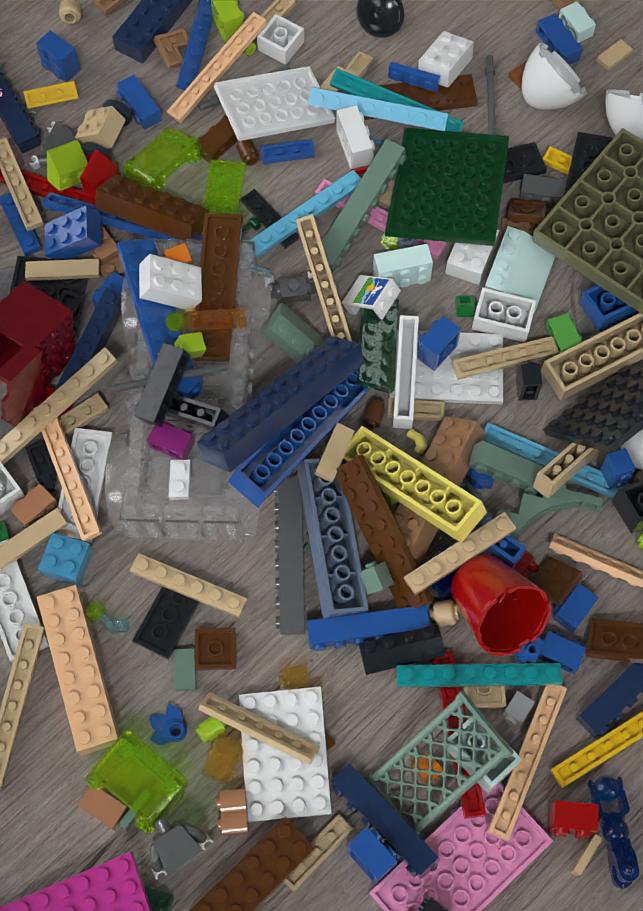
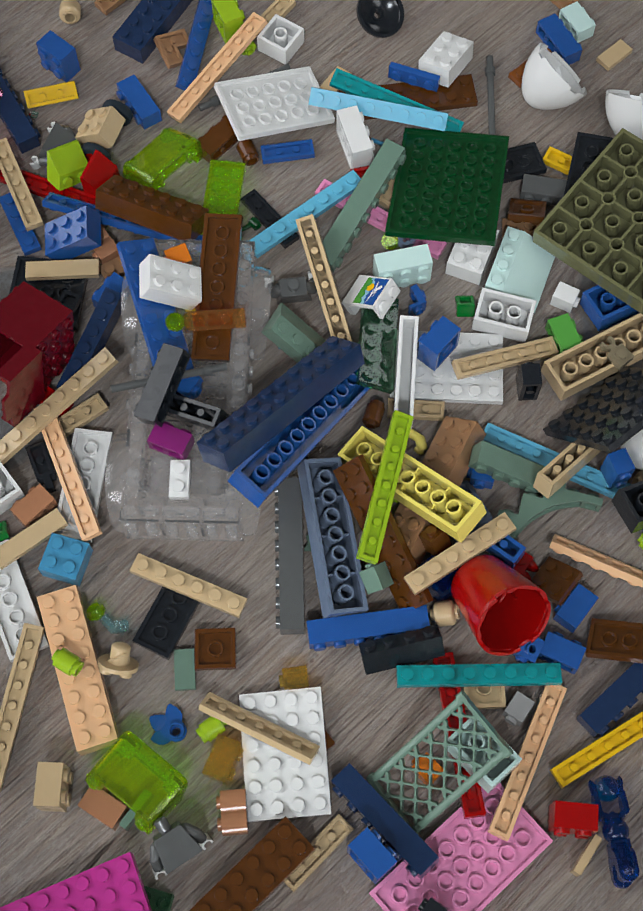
(52, 787): none -> tan brick
(67, 662): none -> lime brick
(118, 661): none -> tan plate
(192, 343): lime brick -> none
(334, 452): tan tile -> none
(359, 64): tan tile -> none
(384, 488): none -> lime plate
(419, 301): none -> blue bracket
(435, 540): none -> reddish brown brick
(565, 297): none -> white brick
(618, 355): none -> dark tan plate

